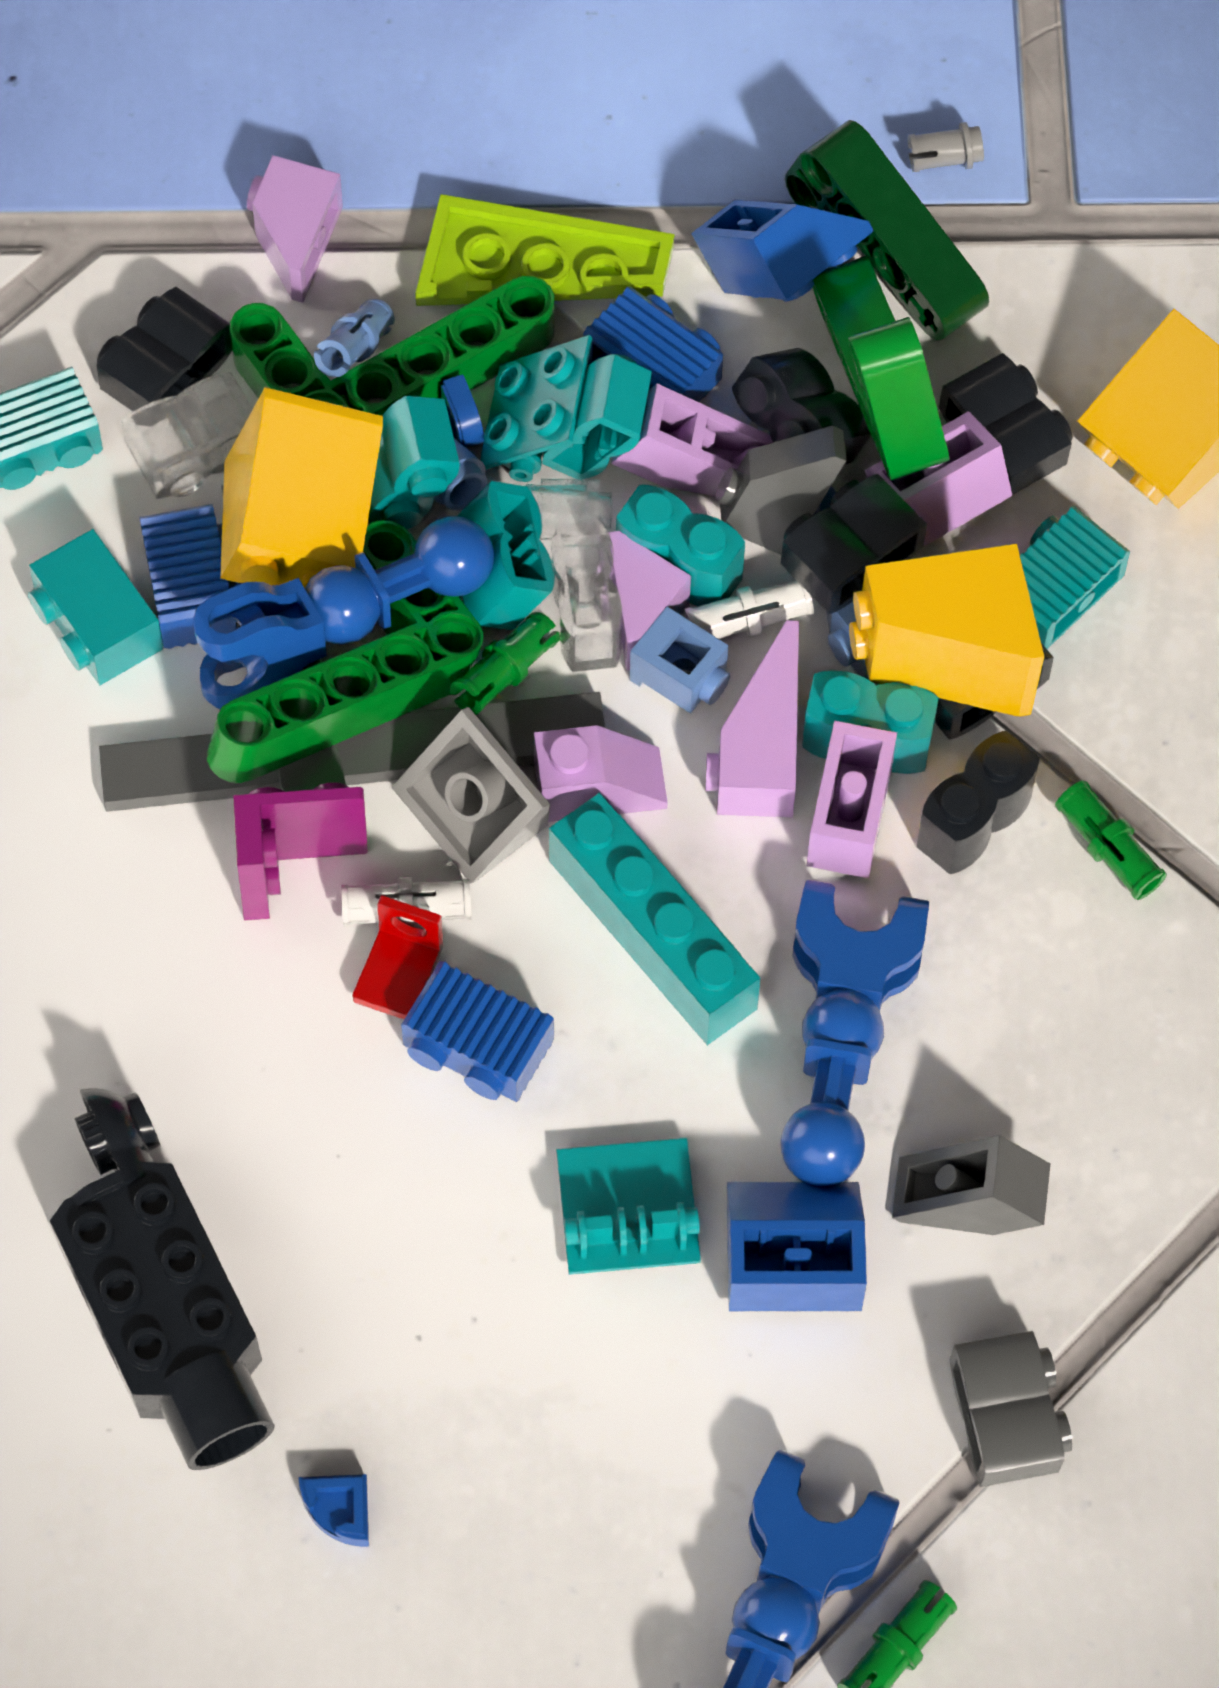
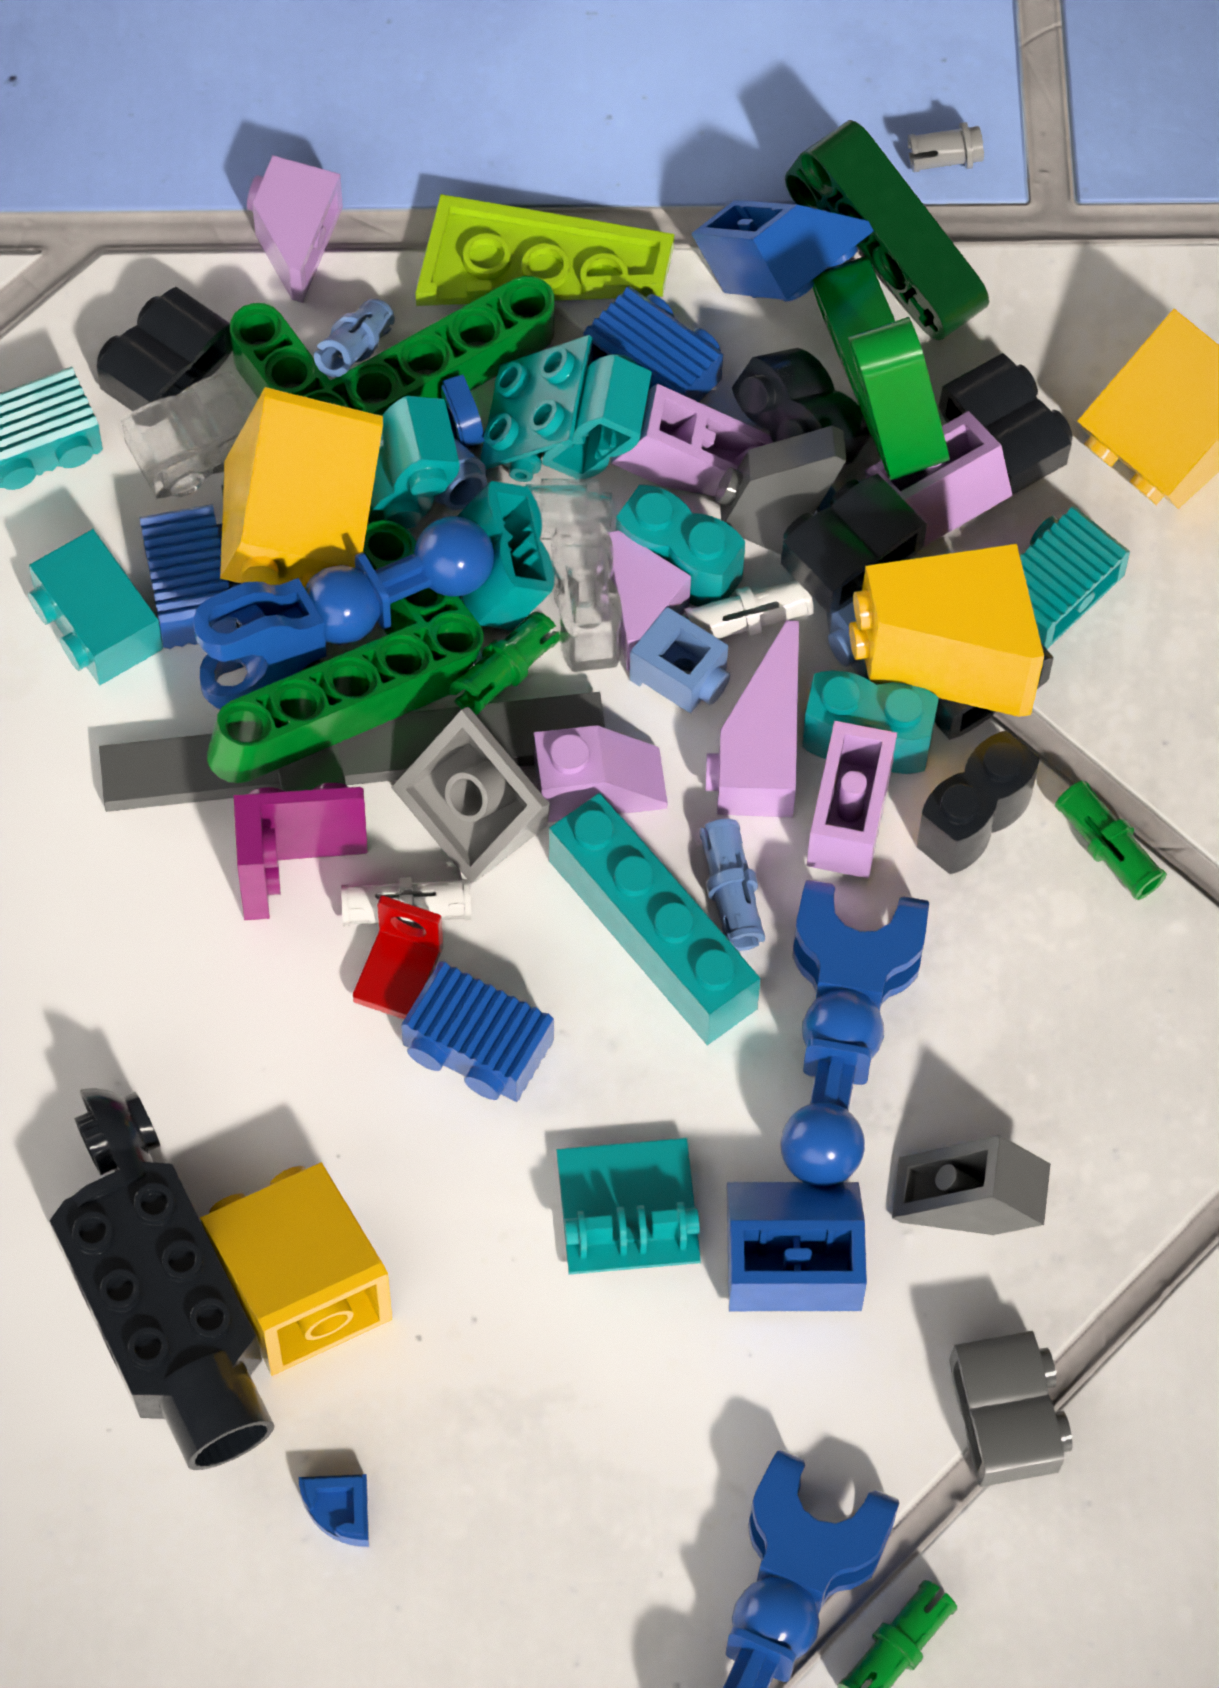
(299, 1266): none -> yellow slope
(732, 883): none -> medium blue pin

